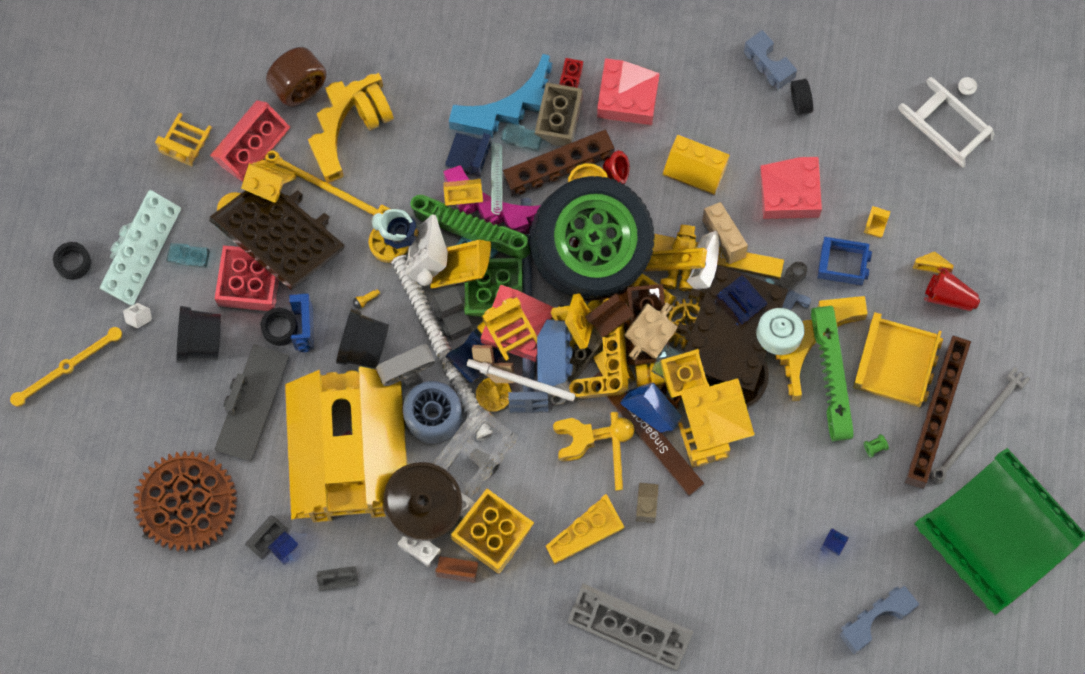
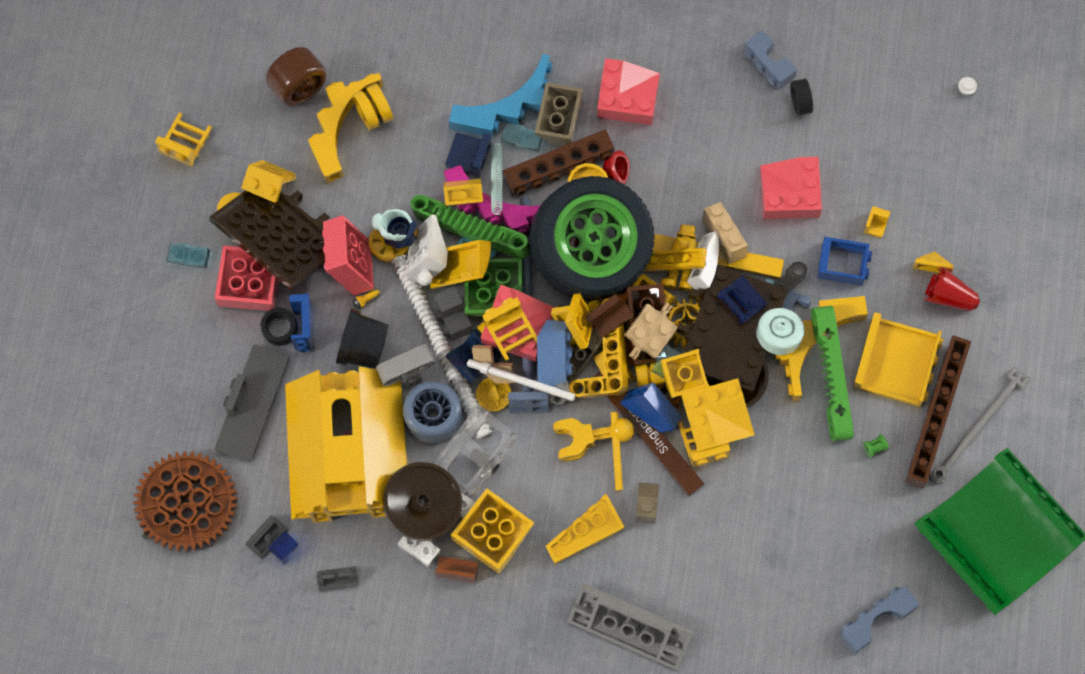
(18, 399): yellow piece -> none
(69, 247): black tyre -> none
(137, 315): white slope -> none
(139, 247): light aqua bracket -> none
(197, 335): black piece -> none
(250, 139): coral slope -> none
(278, 161): yellow hinge -> none
(347, 255): none -> coral slope
(571, 73): red slope -> none
(696, 164): yellow slope -> none
(834, 542): clear blue panel -> none
(933, 103): white piece -> none

